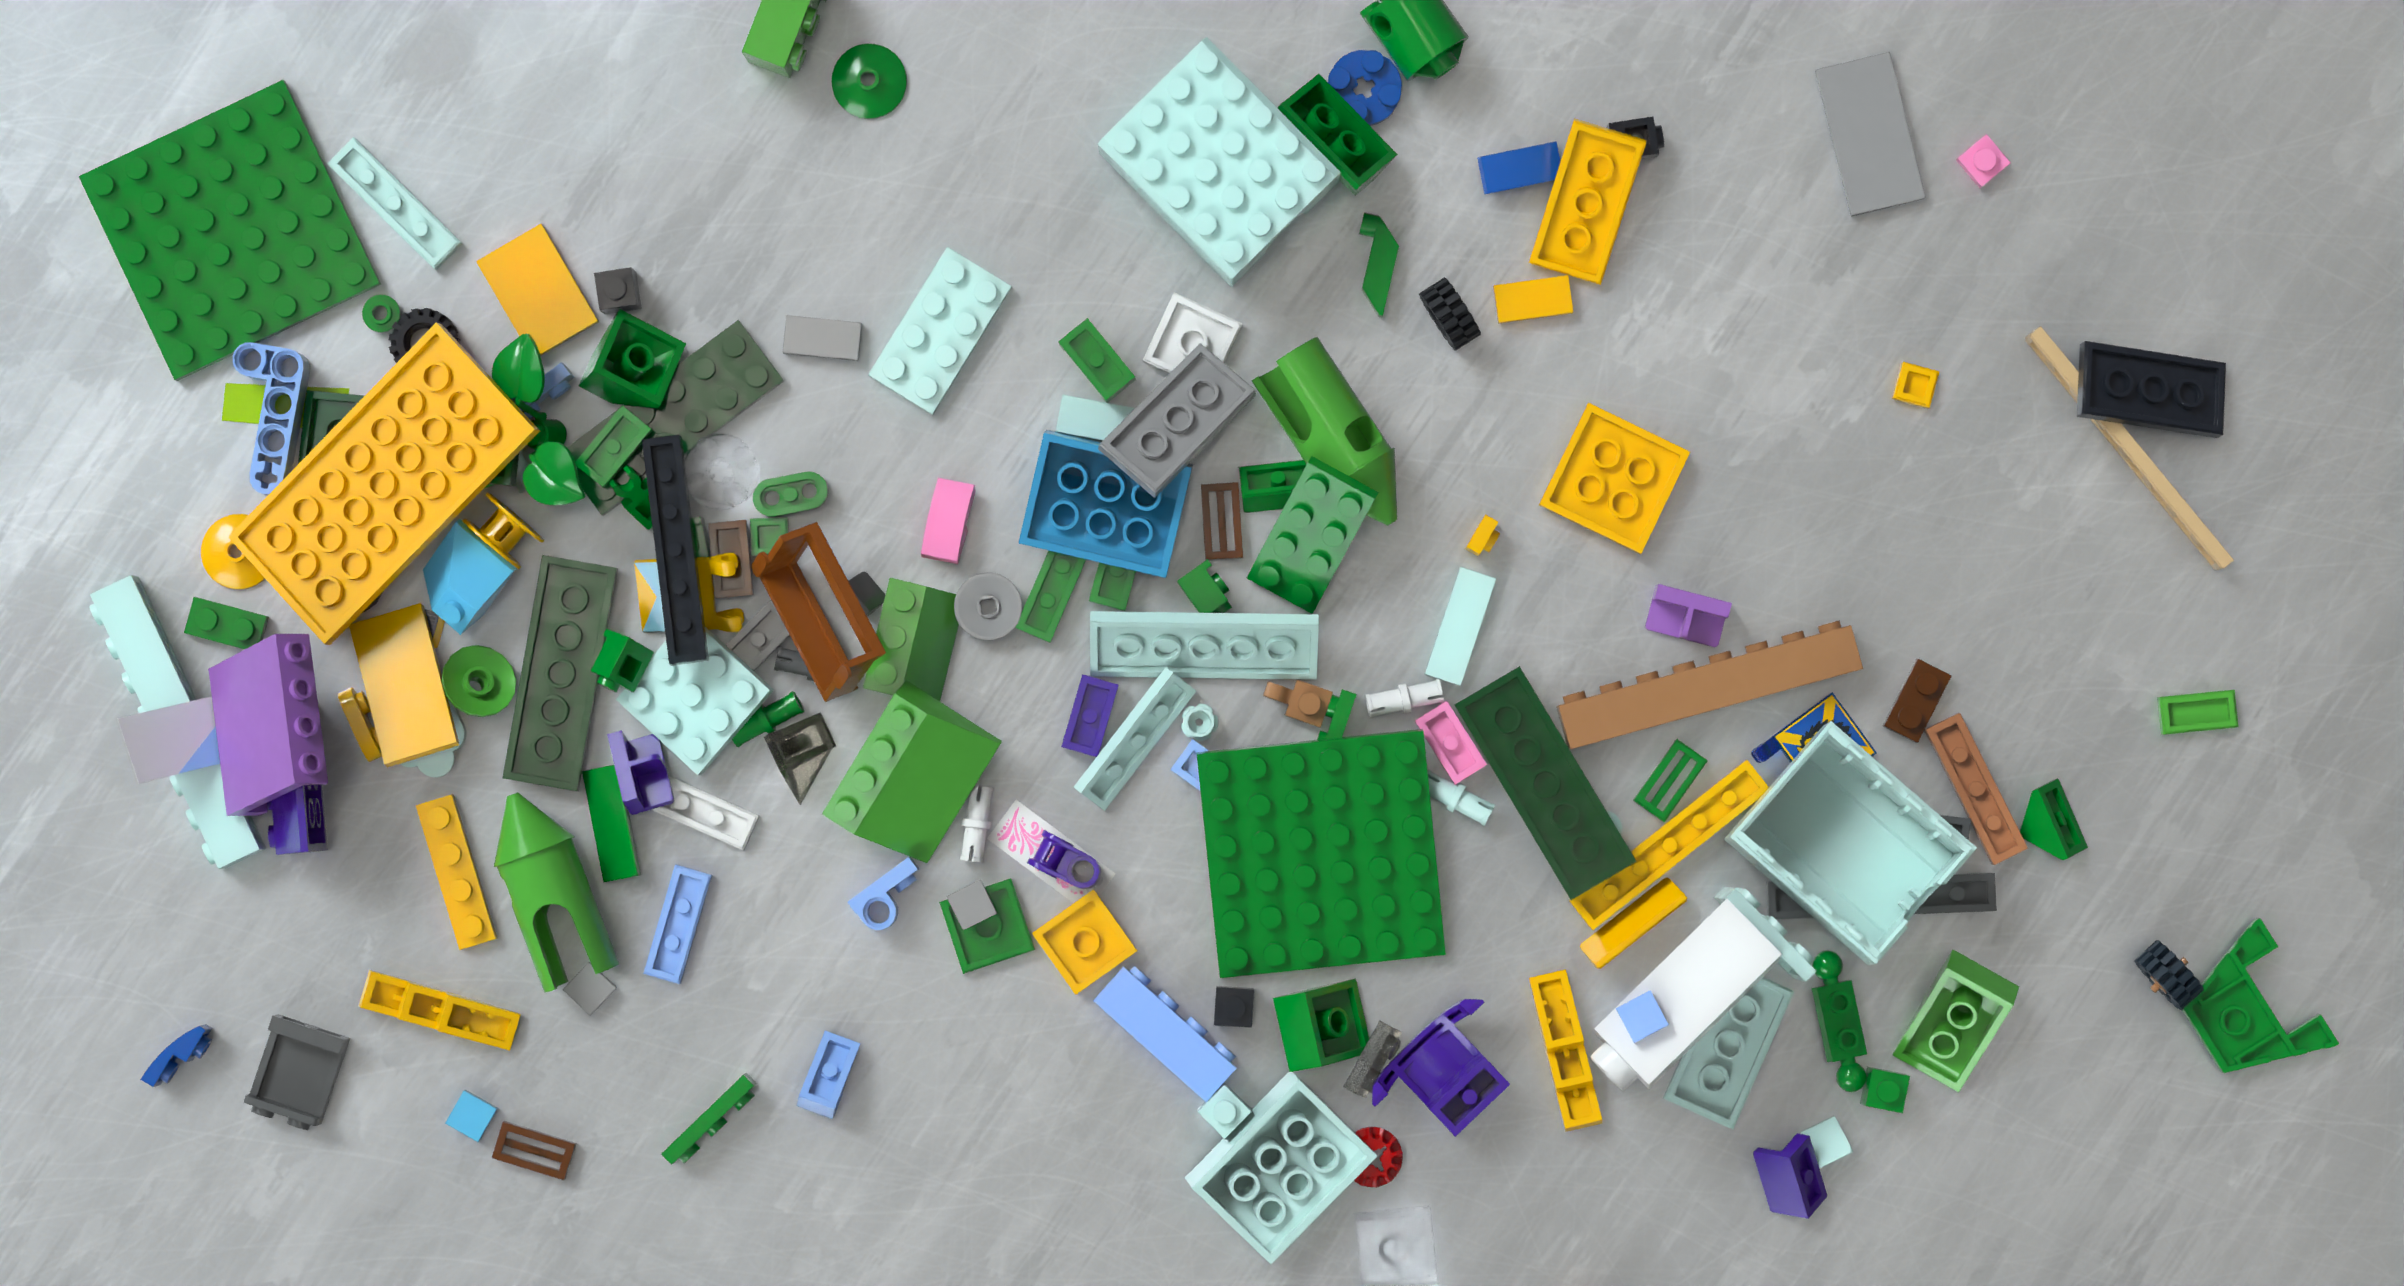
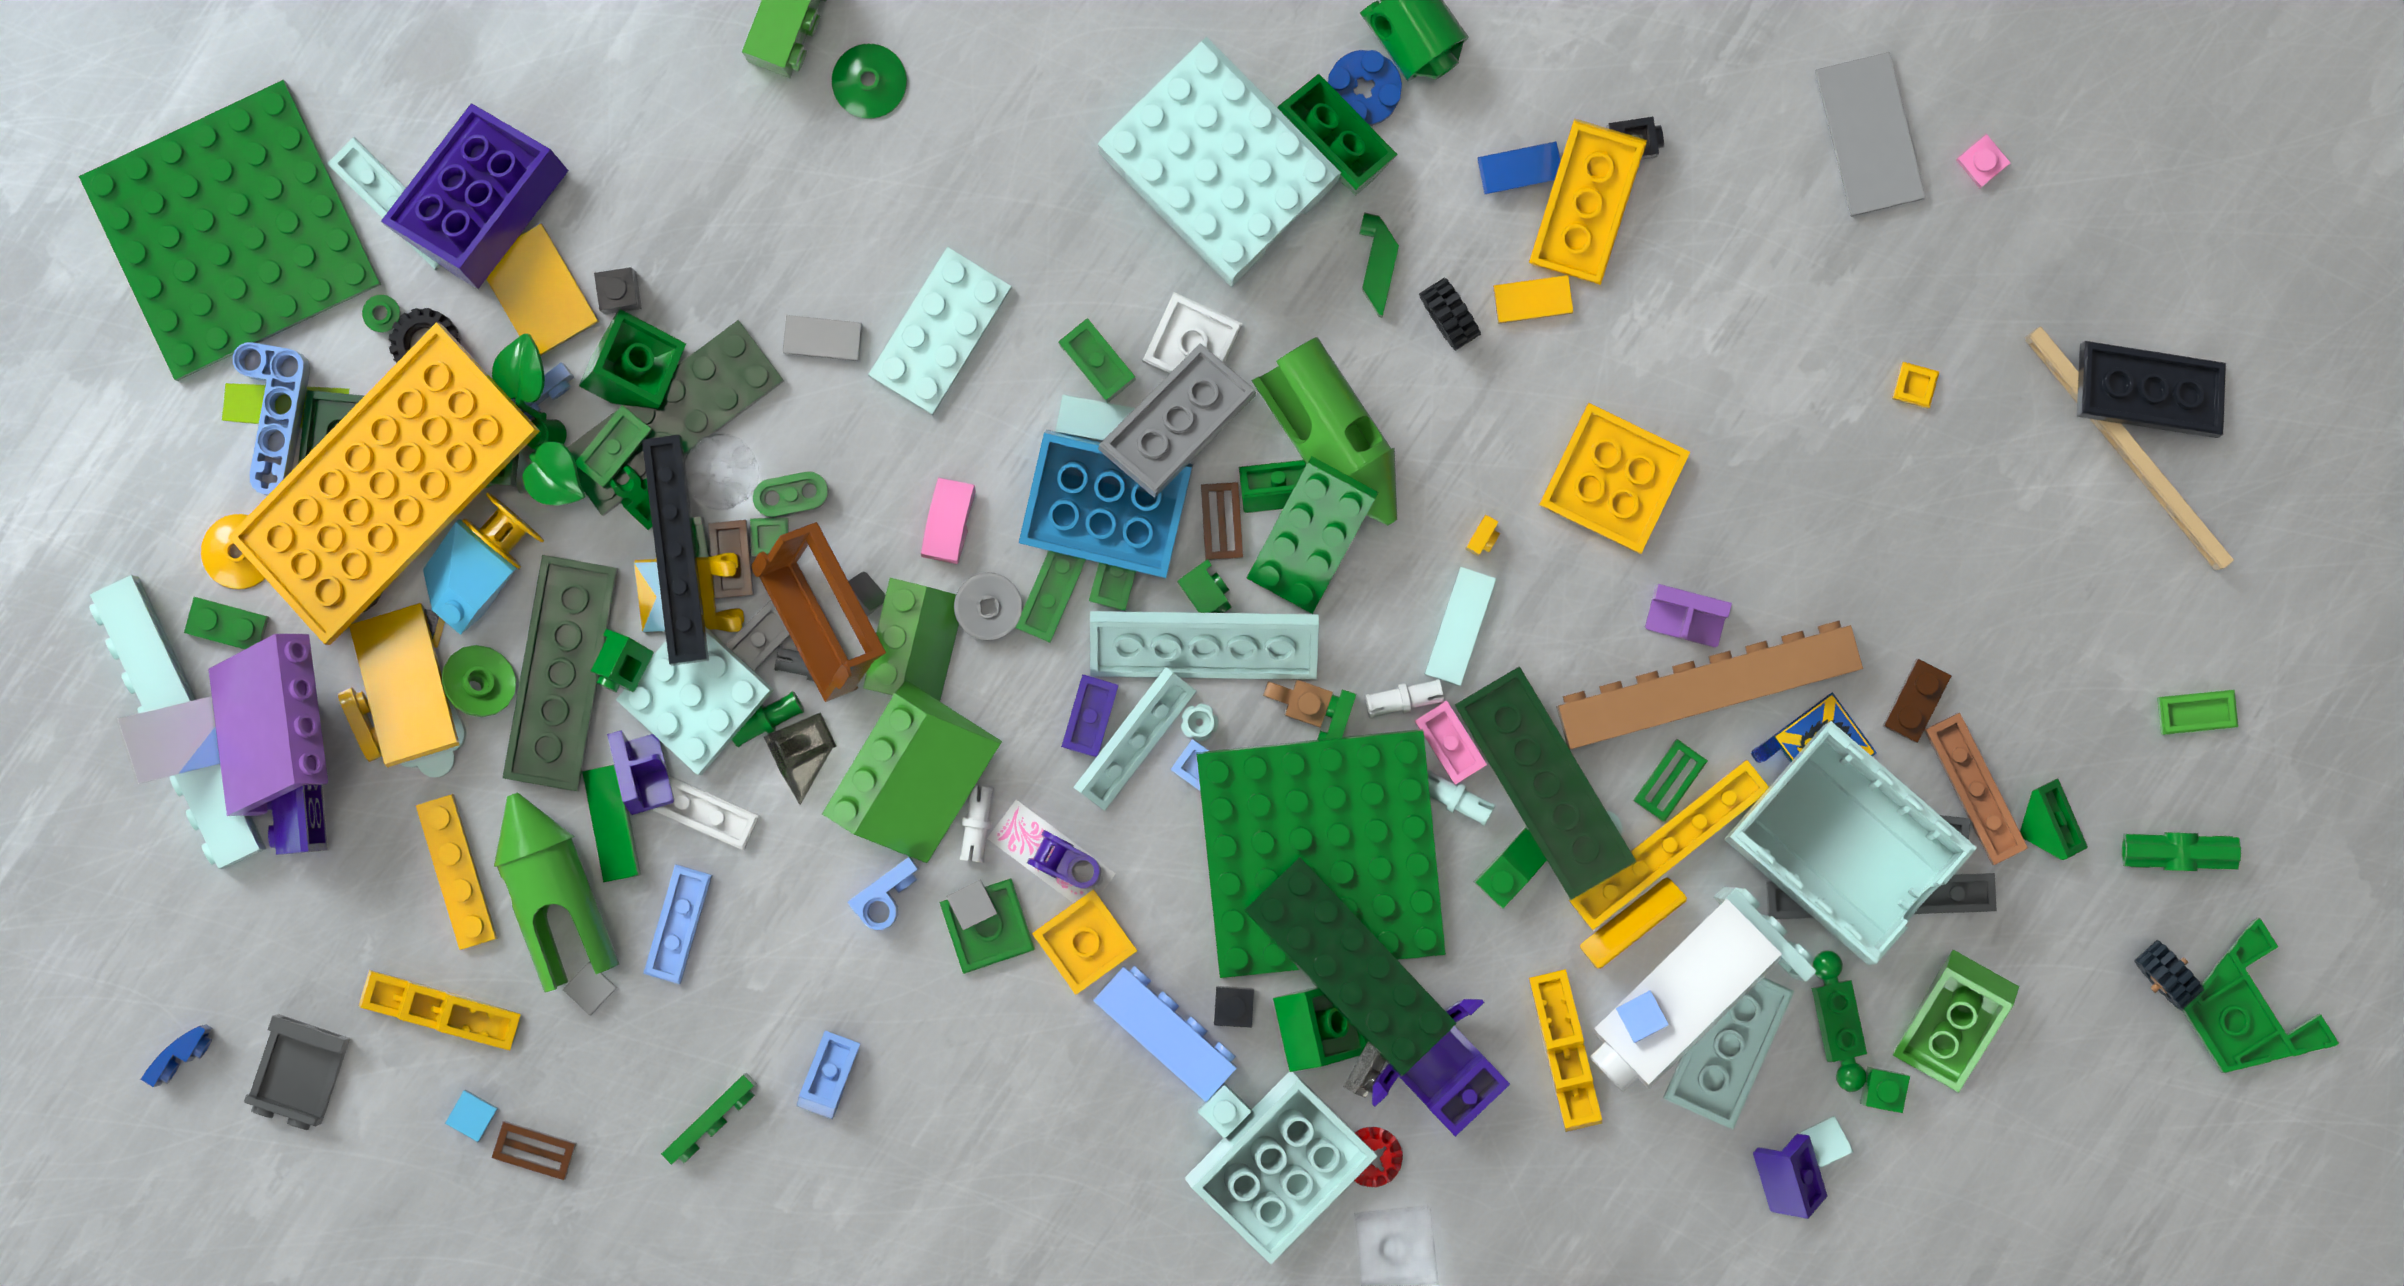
(475, 195): none -> dark purple slope
(1350, 966): none -> dark green plate
(1511, 869): none -> green slope
(2181, 851): none -> green piece

